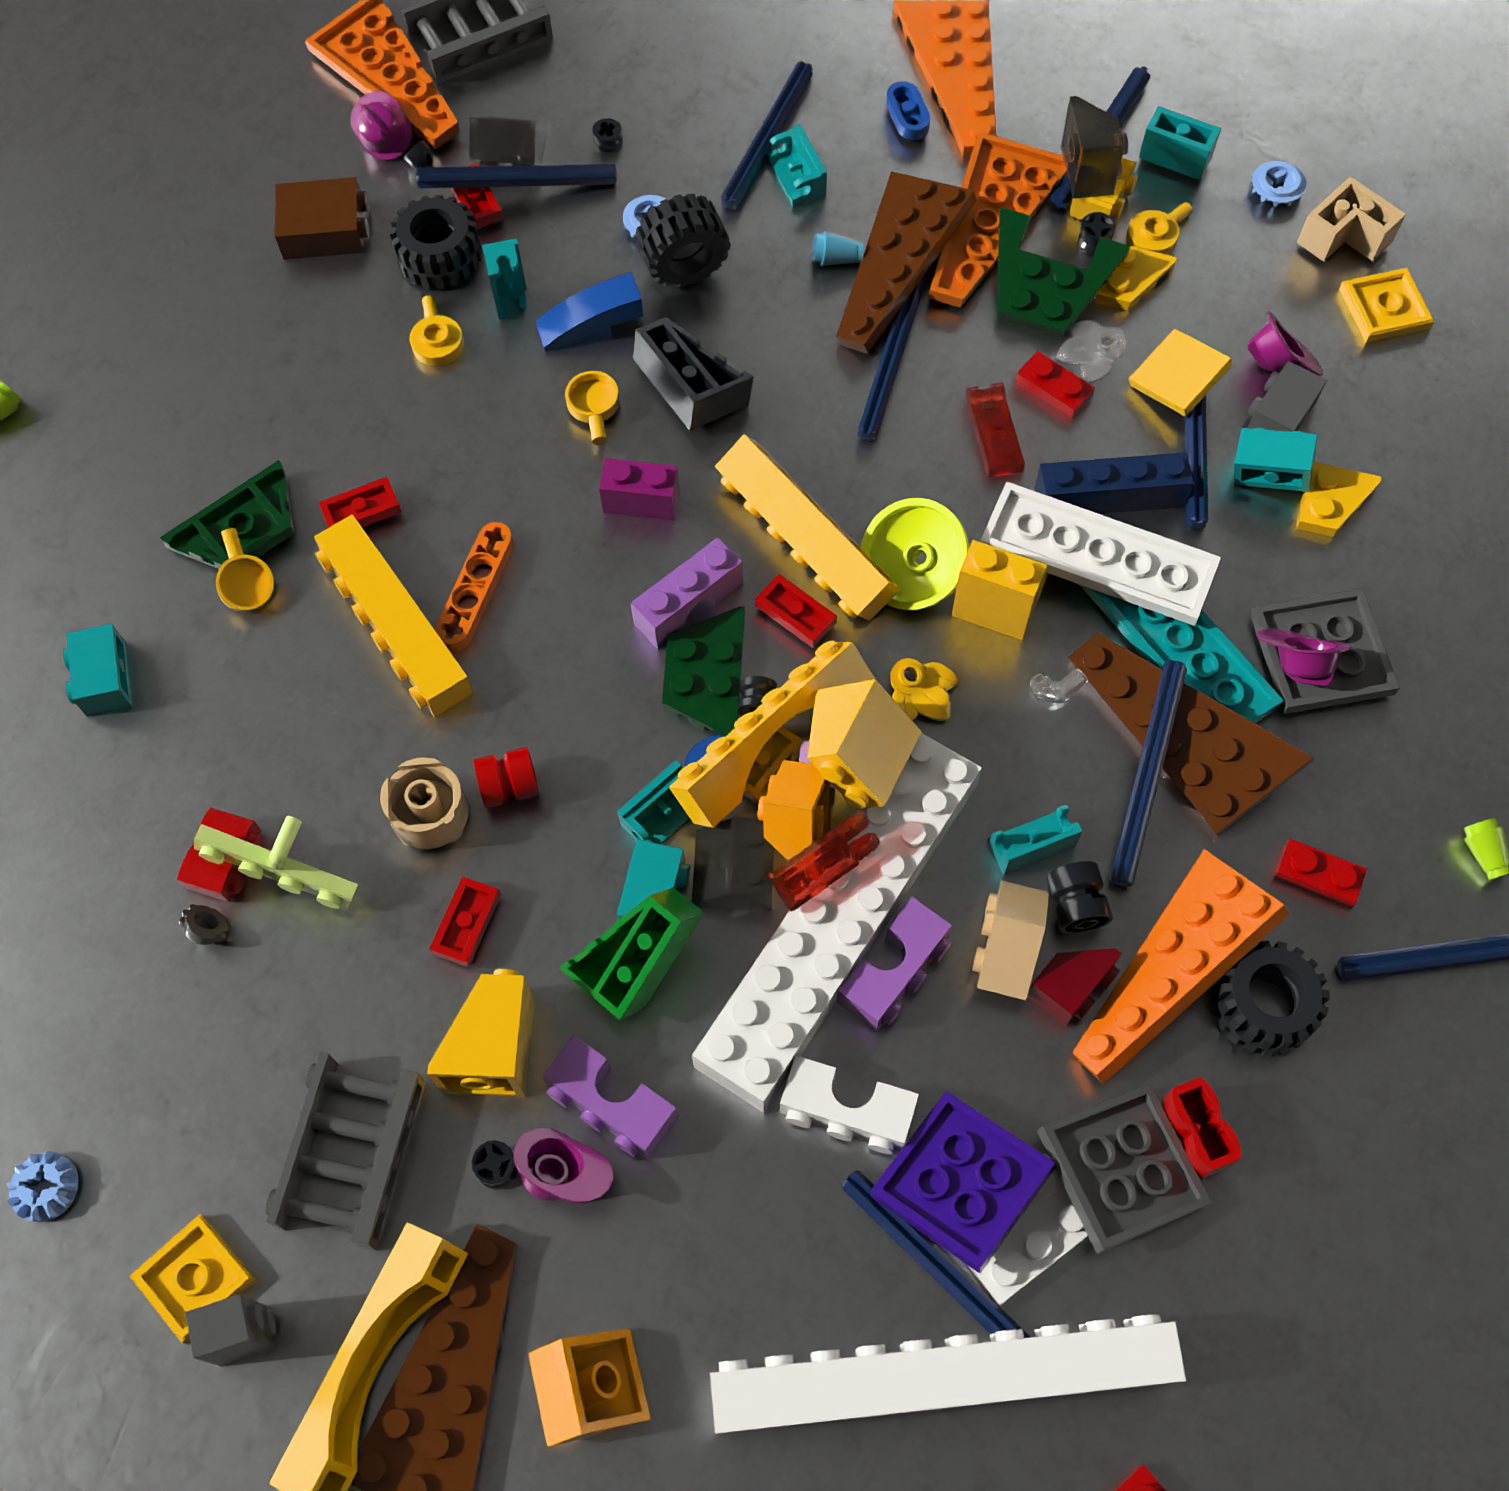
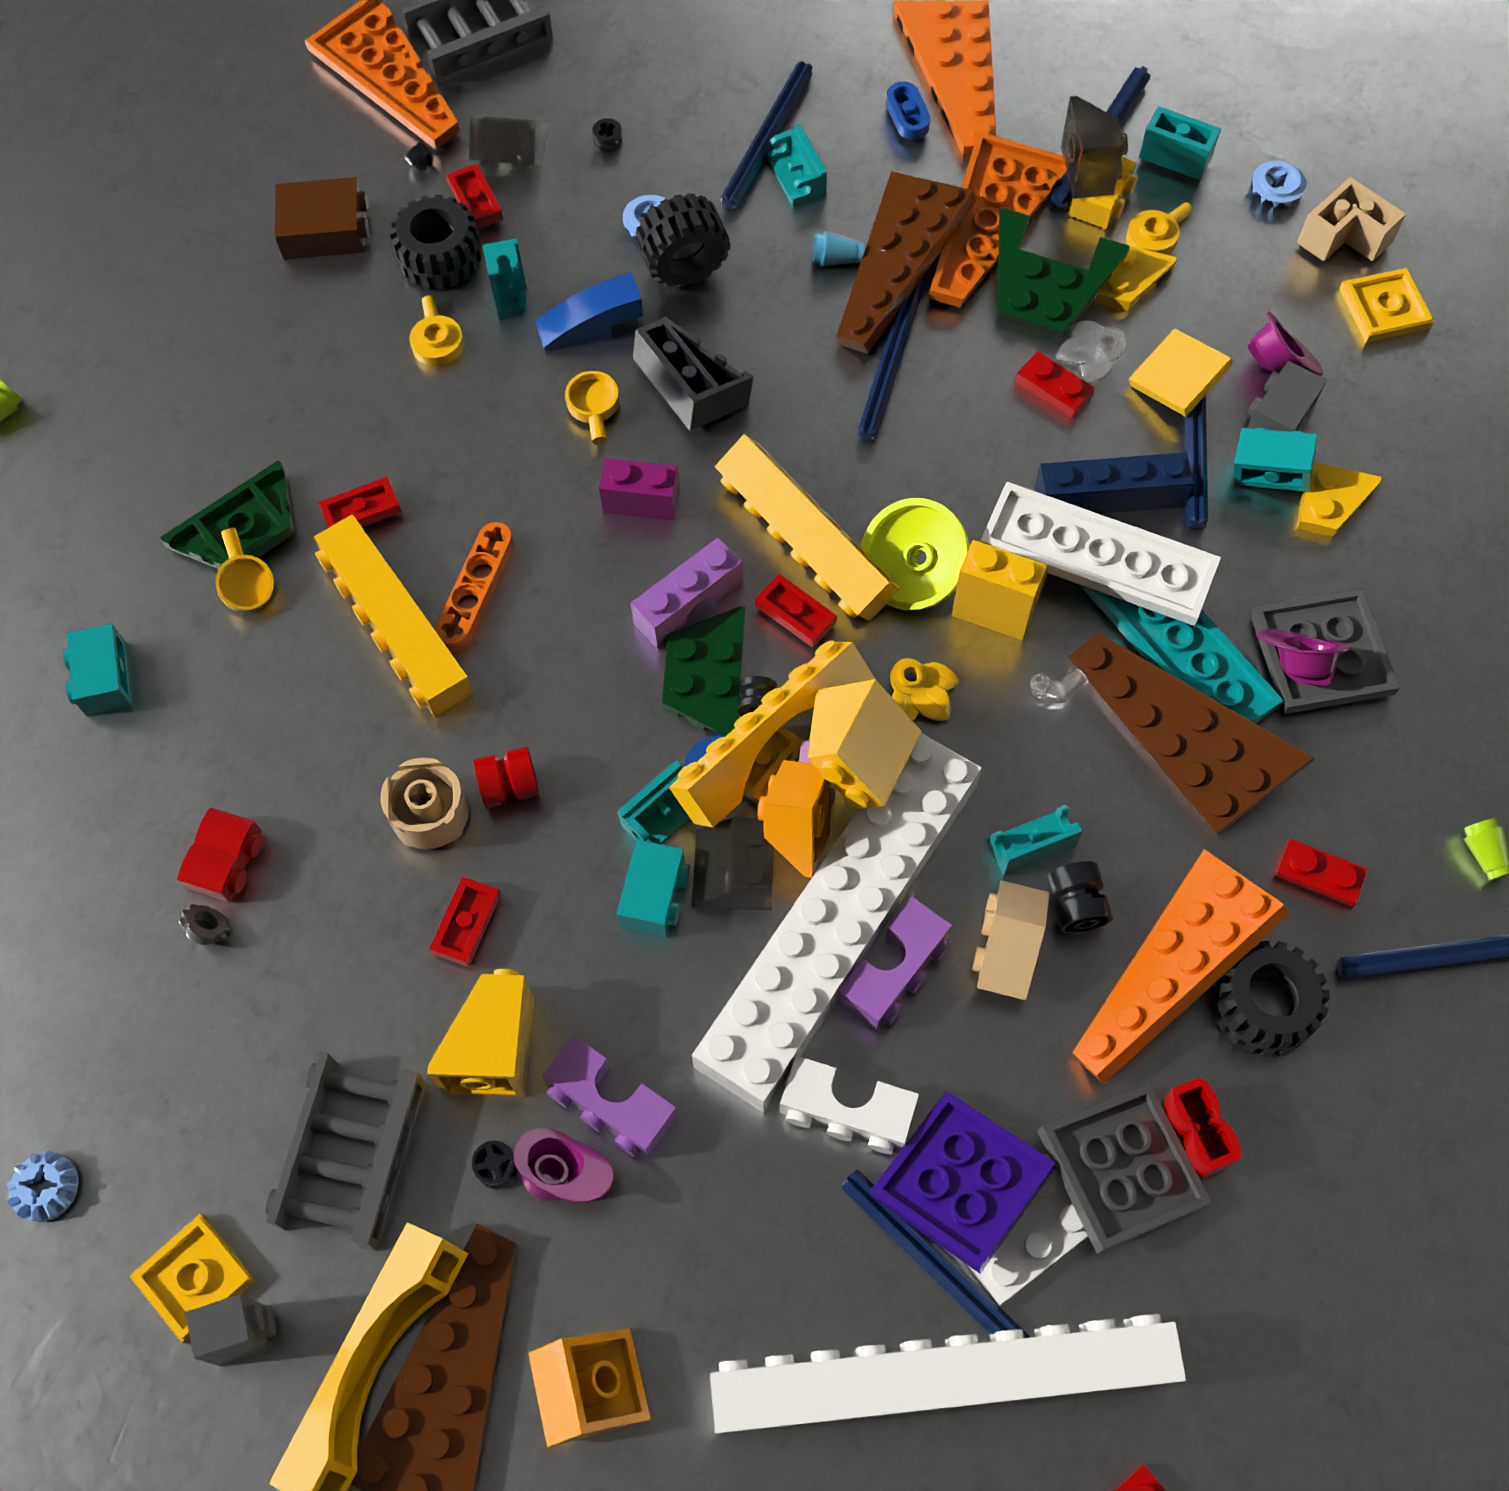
(258, 861): yellowish green plate -> none
(381, 125): magenta piece -> none
(516, 176): dark blue axle -> none
(635, 953): green wedge -> none
(823, 862): clear red hinge -> none
(995, 430): clear red plate -> none
(1071, 979): dark red slope -> none
(1092, 228): black wheel -> none
(1148, 773): dark blue axle -> none

